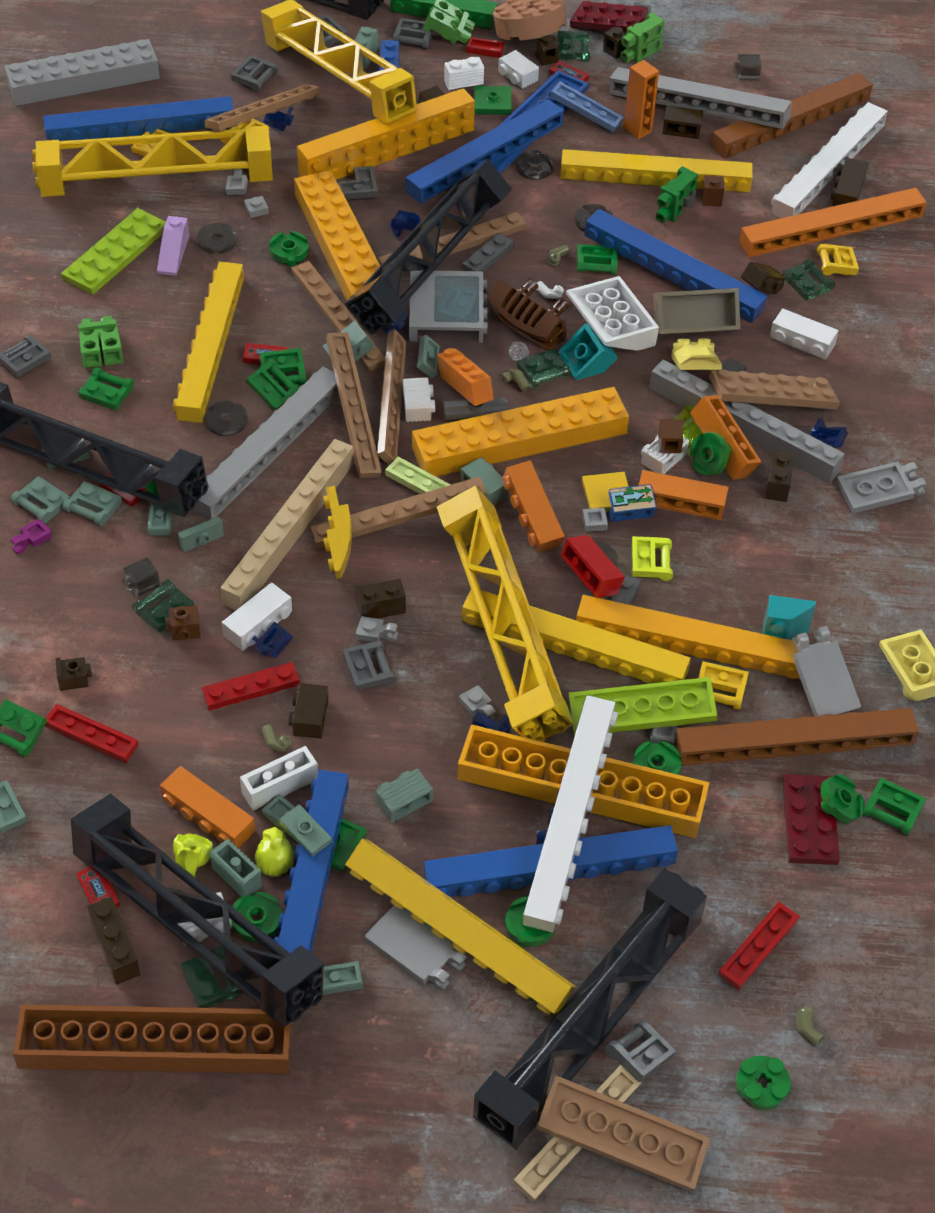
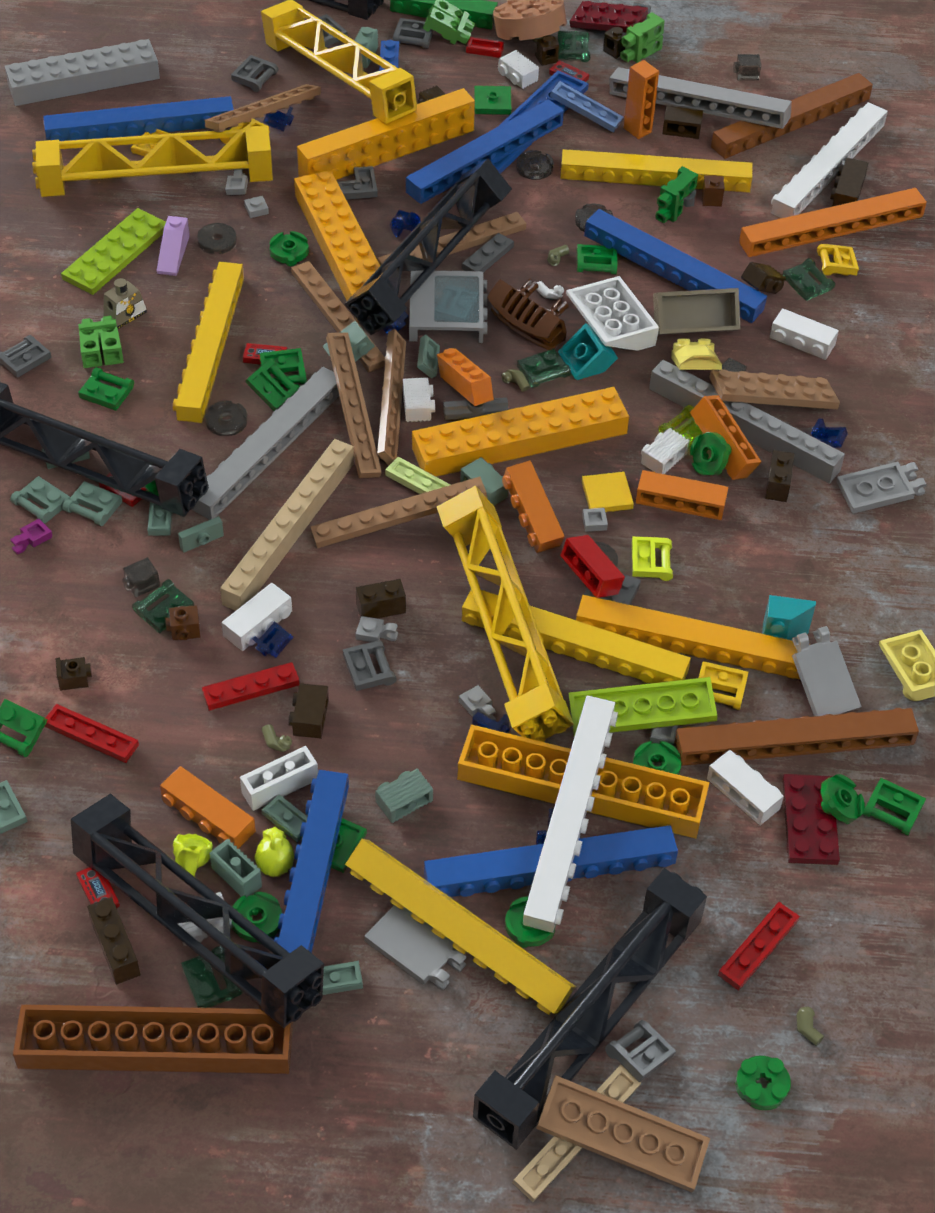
(123, 303): none -> dark tan torso
(305, 830): sand green plate -> none
(339, 534): yellow slope -> none
(464, 73): white brick -> none
(518, 351): clear plate -> none
(632, 503): panel -> none
(670, 436): reddish brown brick -> none
(745, 787): none -> white brick

